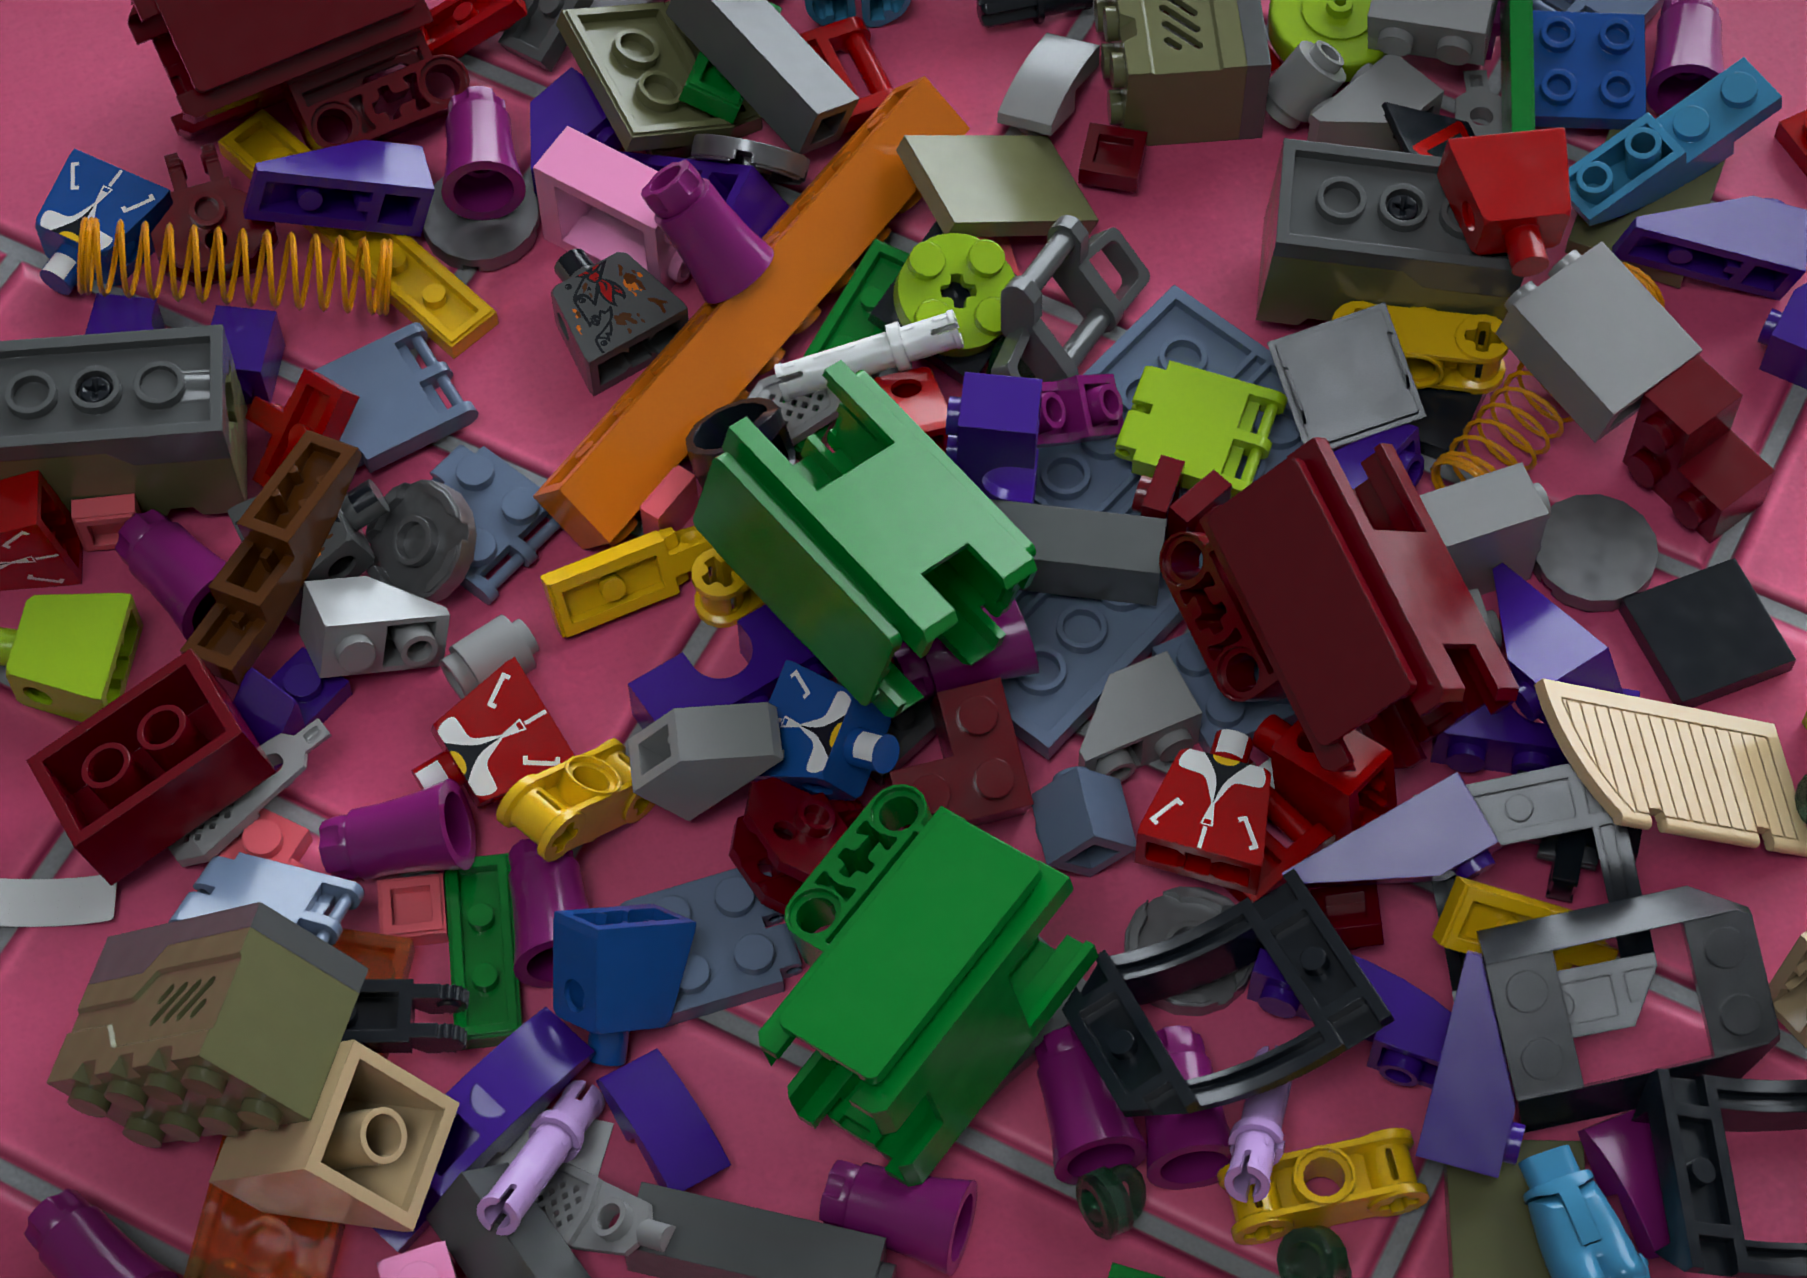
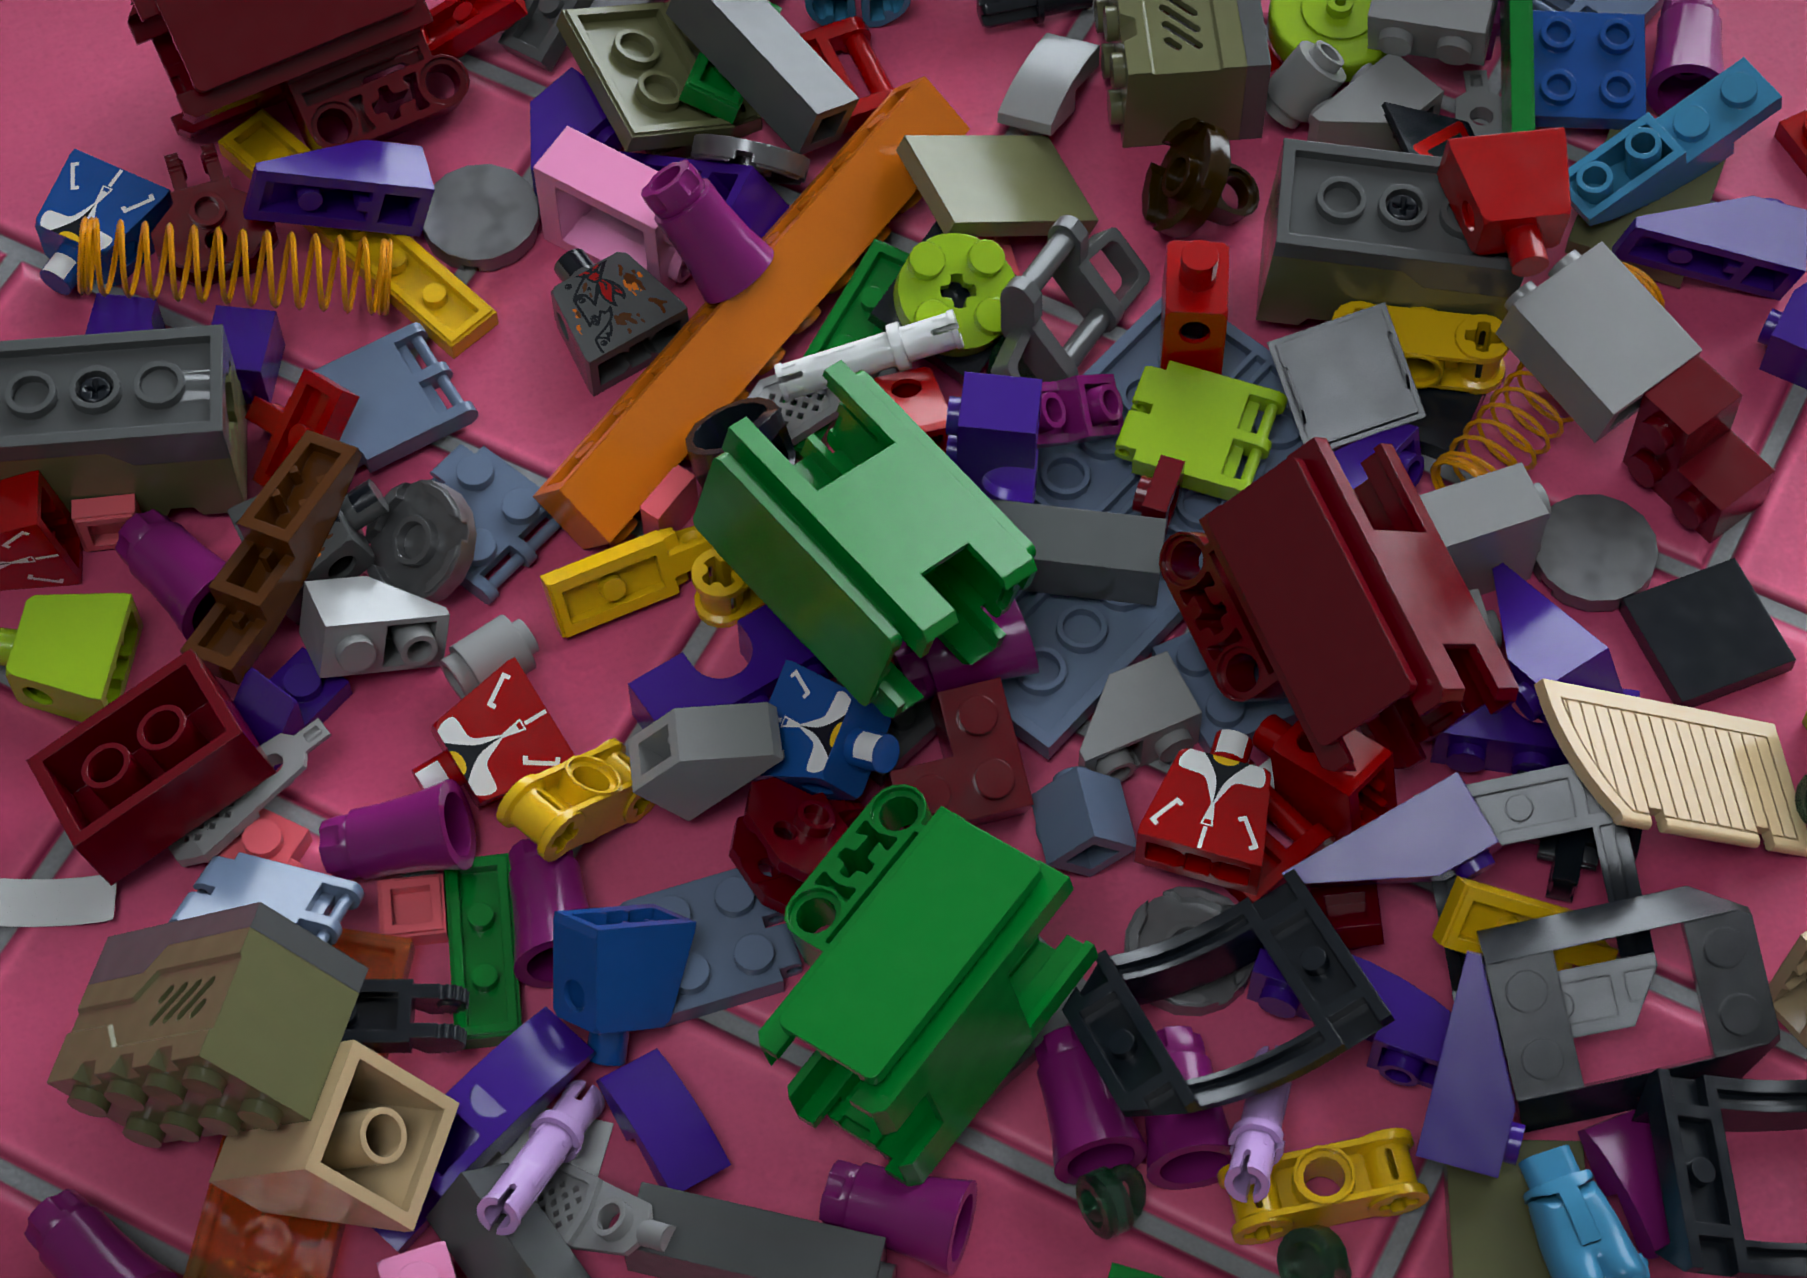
(481, 159): magenta plant -> none
(1112, 157): dark red plate -> none
(1192, 179): none -> dark brown tile
(1195, 291): none -> red torso
(1196, 503): dark red plate -> none

